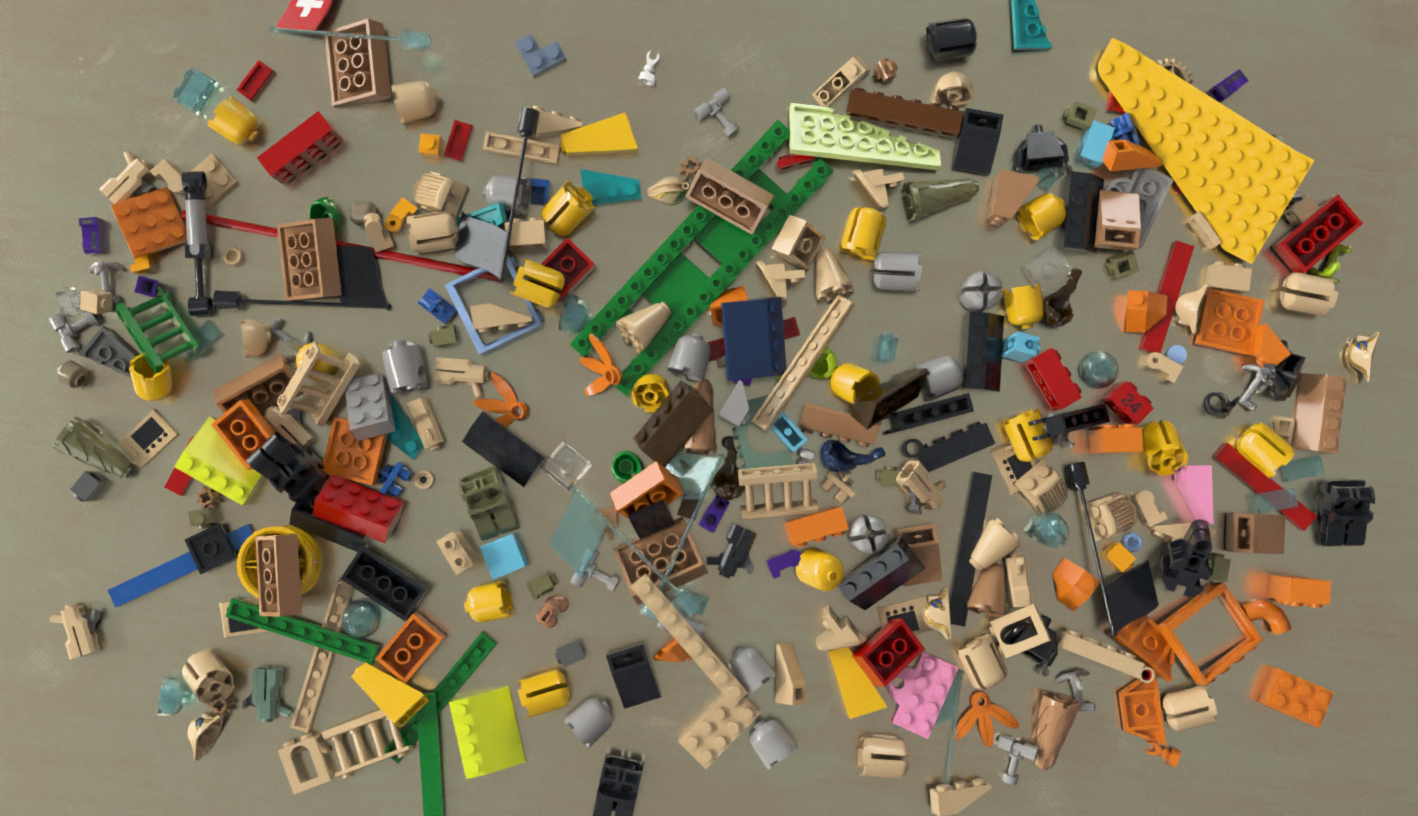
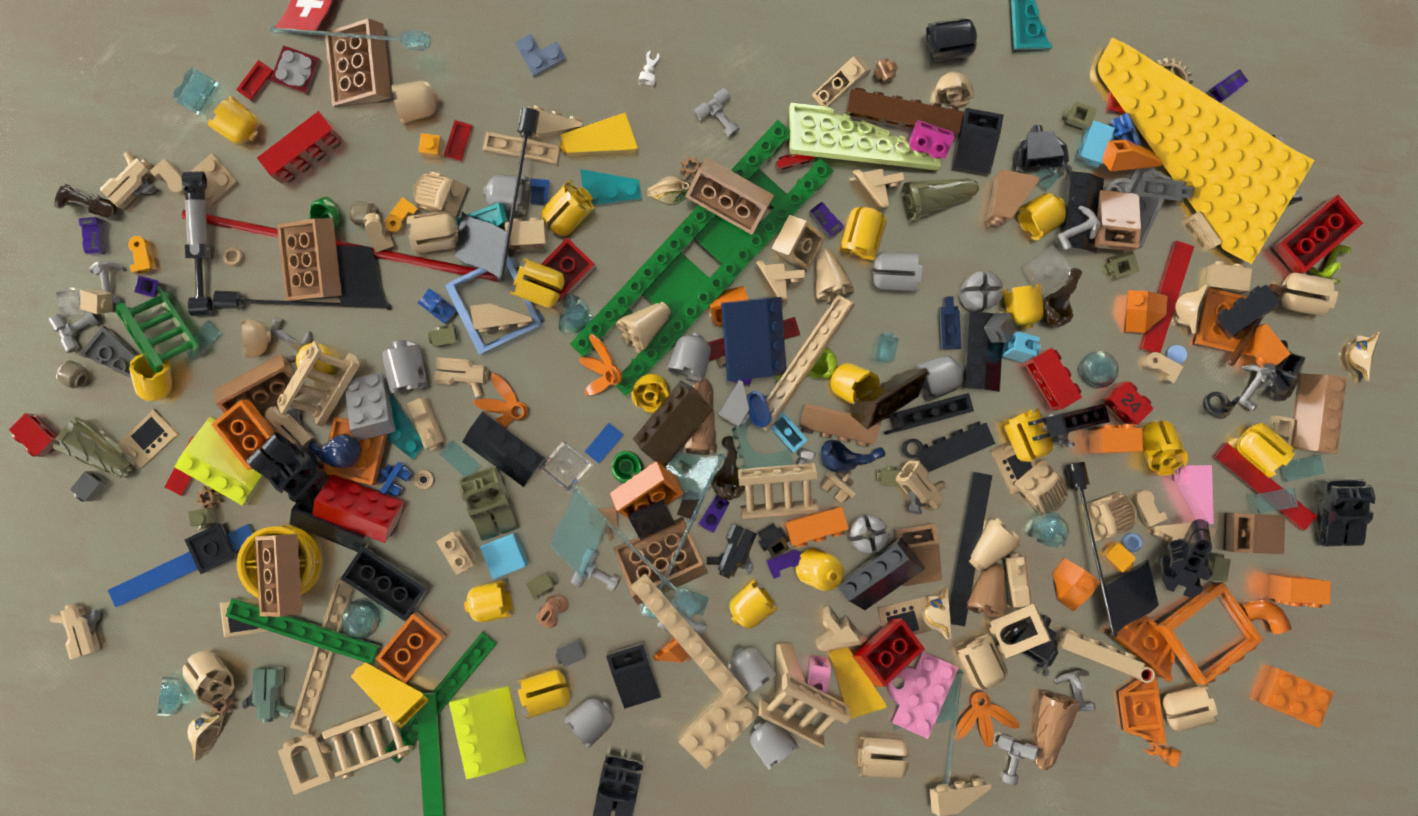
(33, 435): none -> red brick
(95, 204): none -> dark brown piece
(150, 222): orange plate -> none
(295, 69): none -> light grey piece
(339, 451): none -> dark blue hair
(460, 459): none -> clear light blue tile
(604, 443): none -> blue tile
(751, 606): none -> yellow cylinder
(758, 409): none -> blue tile
(773, 540): none -> black brick
(806, 695): none -> tan fence
(819, 672): none -> bright pink torso
(826, 220): none -> dark purple leg
(931, 139): none -> dark pink brick
(950, 325): none -> dark blue hinge
(1000, 327): none -> dark grey brick
(1093, 223): none -> light grey piece
(1164, 189): none -> dark grey hinge
(1247, 311): none -> black brick
(1278, 291): none -> reddish brown piece
(1301, 211): tan brick -> none

